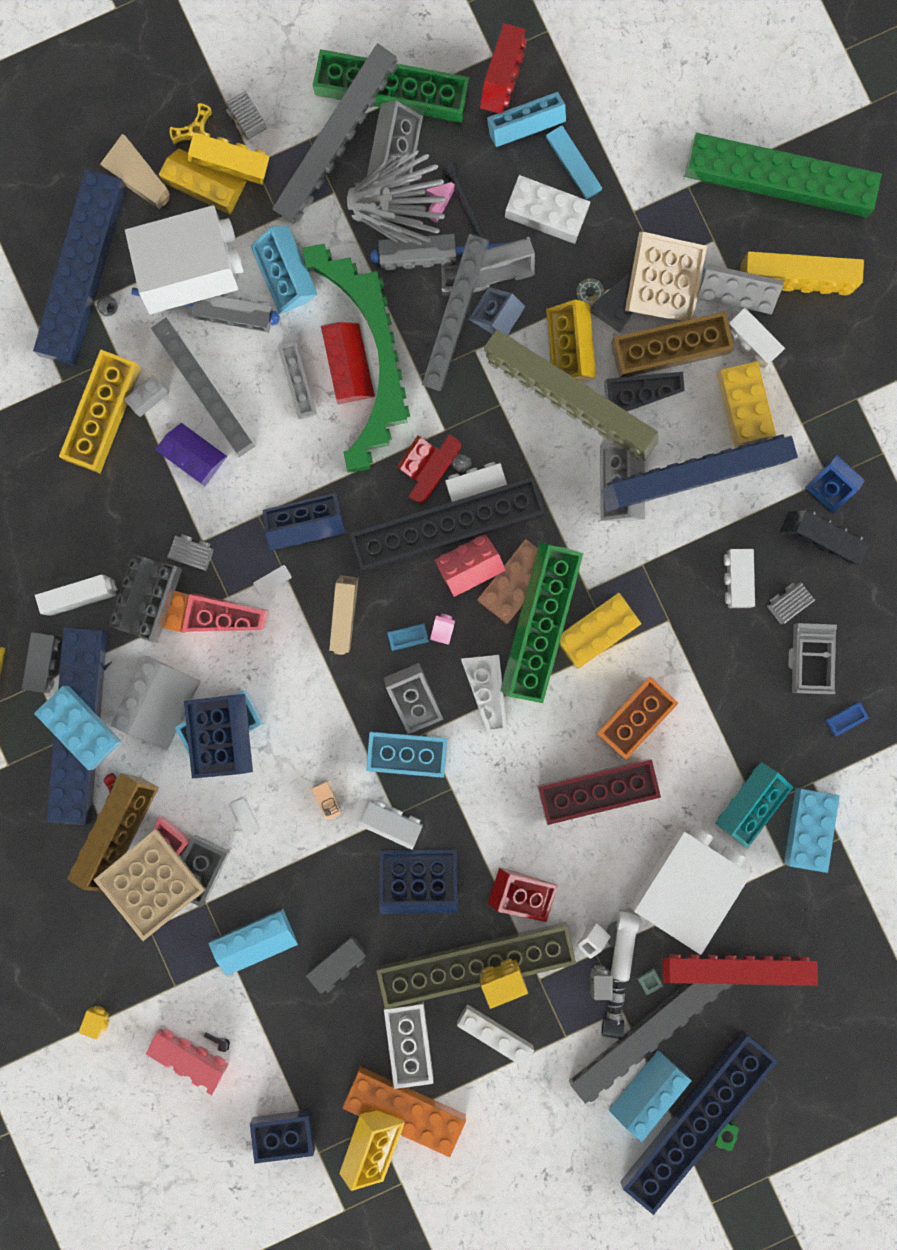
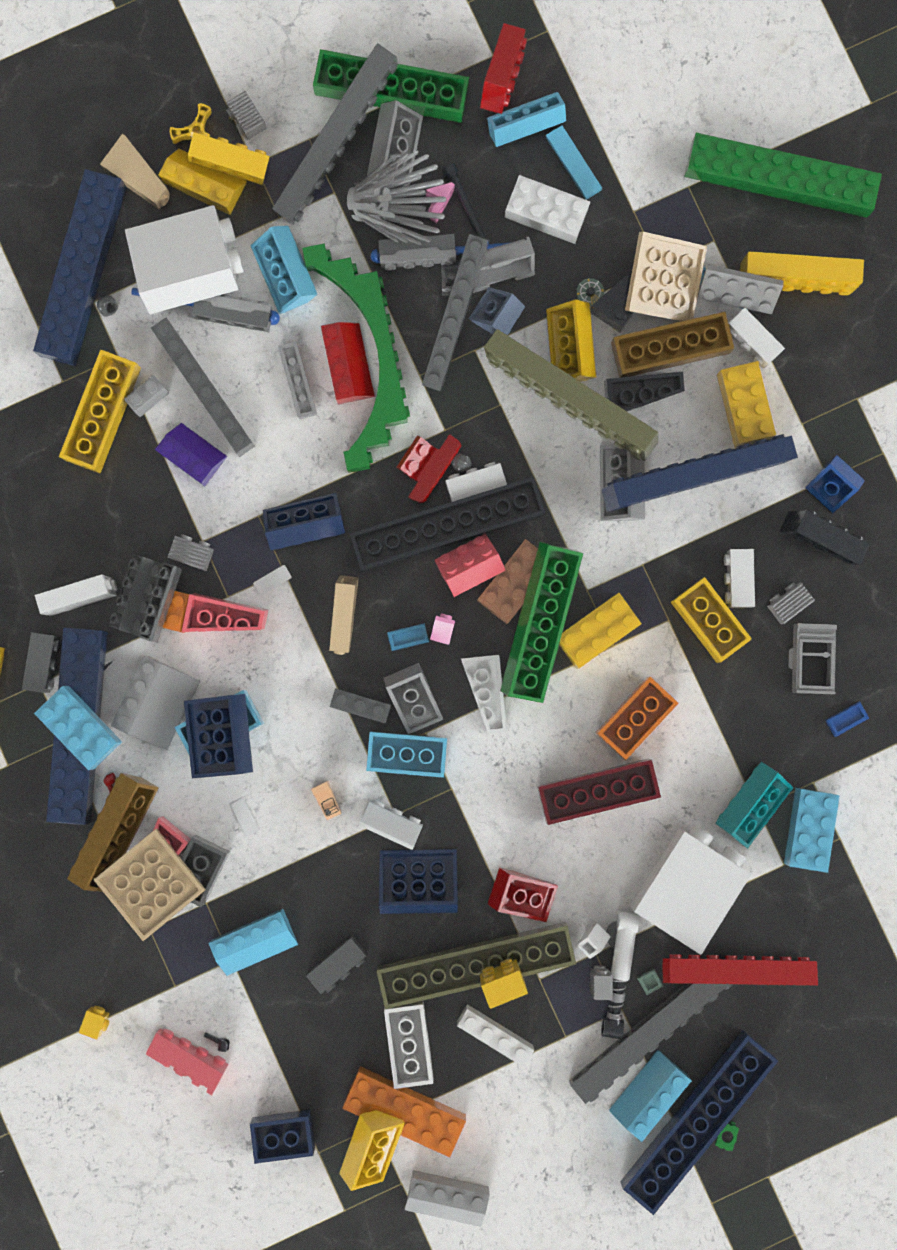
(360, 705): none -> dark grey brick
(447, 1198): none -> light grey slope
(711, 620): none -> yellow brick

